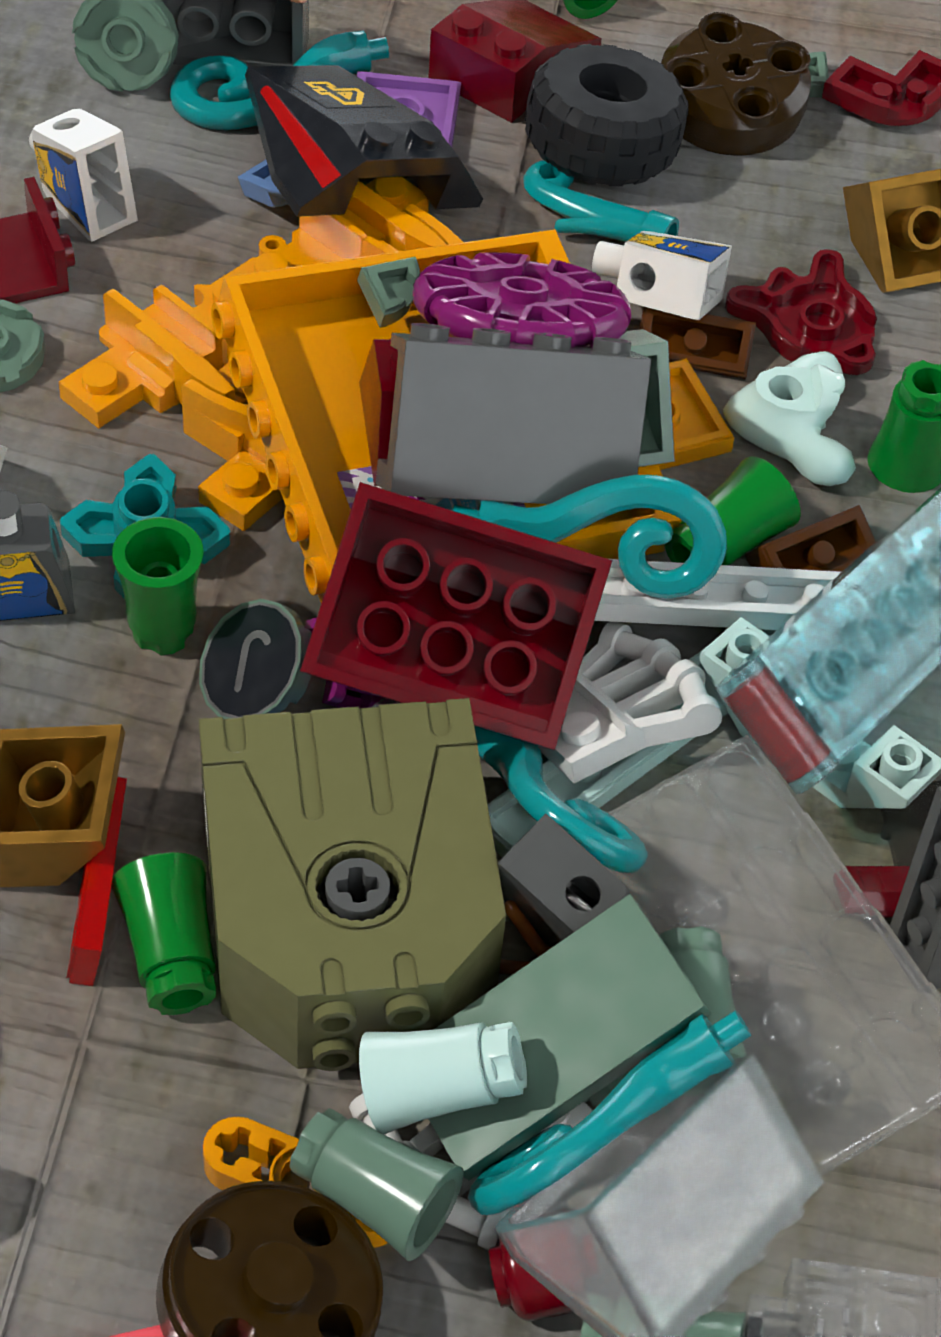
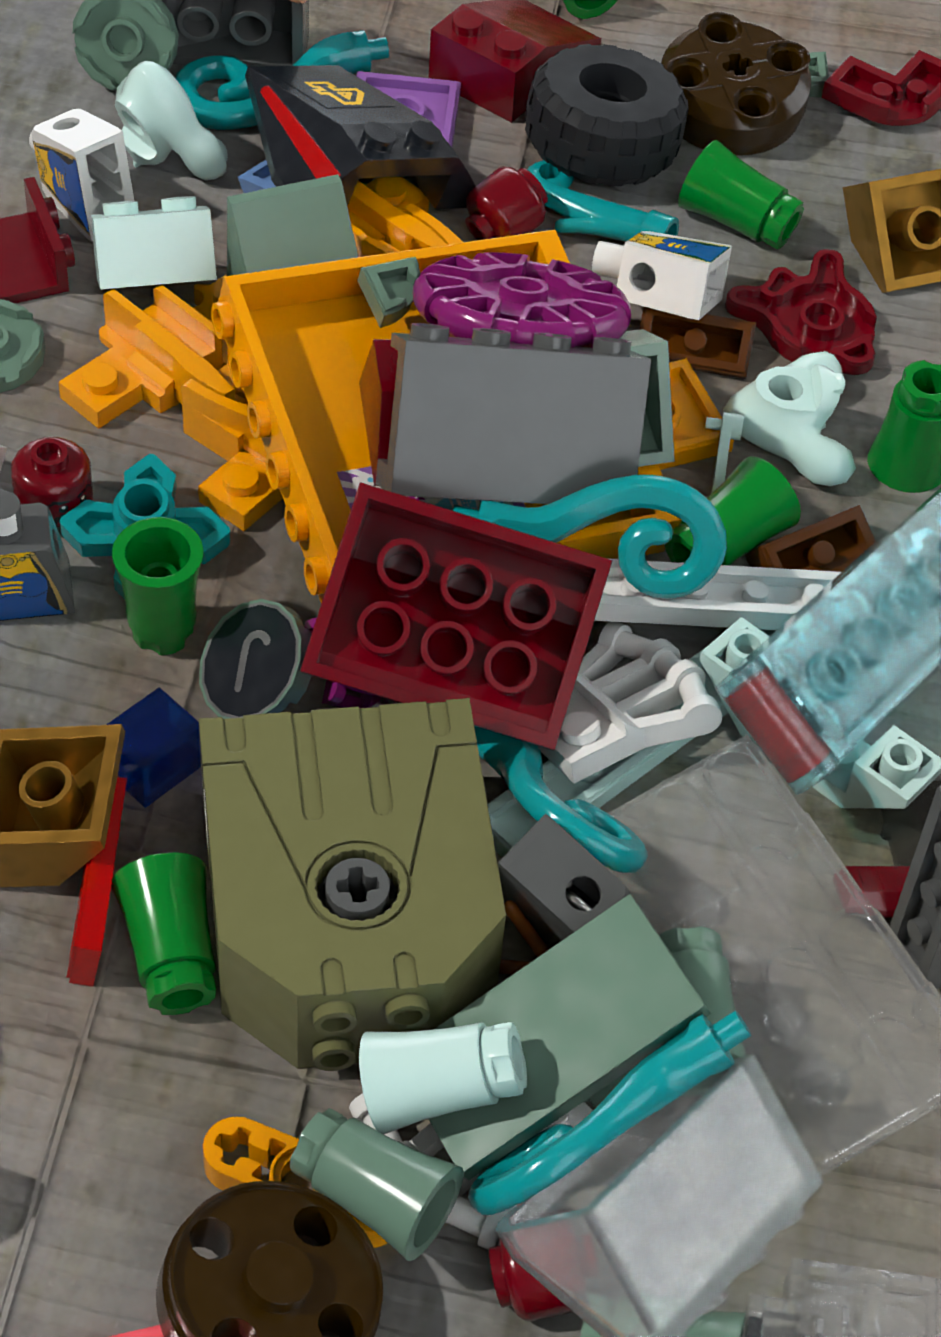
(52, 474): none -> dark red head
(153, 245): none -> light aqua slope
(158, 746): none -> clear blue brick
(162, 119): none -> light aqua head
(289, 226): none -> sand green slope
(506, 204): none -> dark red head
(730, 428): none -> light aqua piece
(739, 197): none -> green plant

